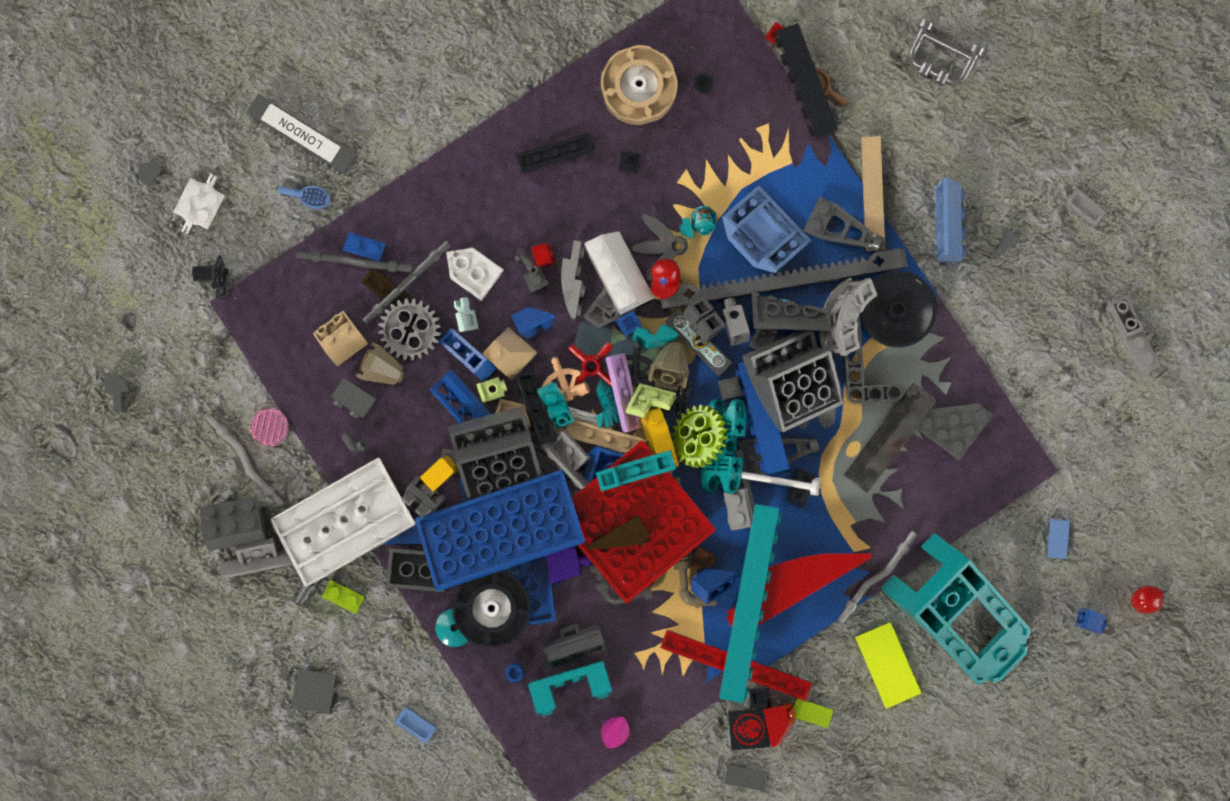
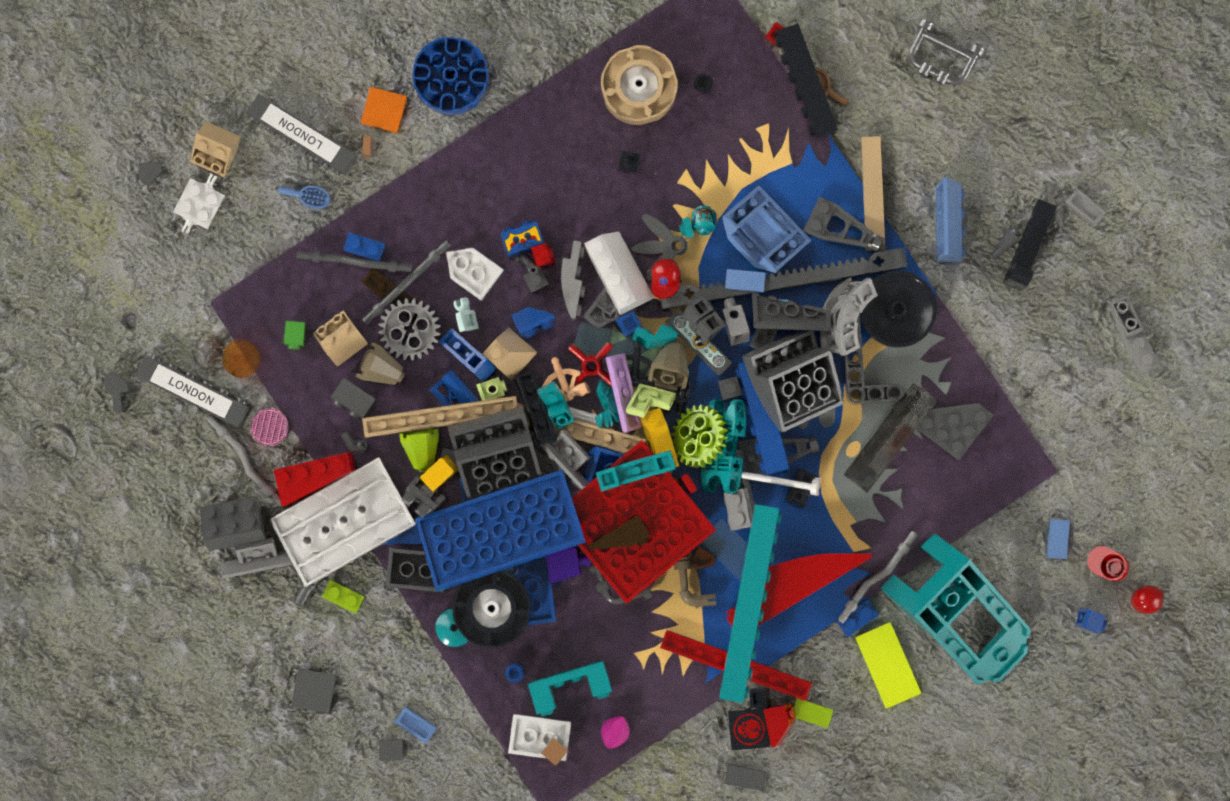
(192, 391): none -> brick
(214, 148): none -> tan slope
(214, 273): black piece -> none
(241, 358): none -> clear orange tile
(295, 334): none -> bright green brick
(305, 478): none -> red wedge
(367, 146): none -> medium nougat tile
(383, 110): none -> orange tile
(392, 749): none -> dark grey brick
(420, 447): none -> lime cone
(434, 416): none -> tan tile
(453, 57): none -> blue brick
(522, 238): none -> brick
(533, 734): none -> white plate
(554, 153): black tile -> none
(554, 751): none -> medium nougat tile
(570, 648): dark grey piece -> none
(688, 483): none -> red tile
(712, 584): blue slope -> none
(727, 548): none -> clear light blue piece
(745, 280): none -> medium blue tile
(863, 615): none -> blue plate
(1019, 271): none -> black beam
(1108, 564): none -> cap

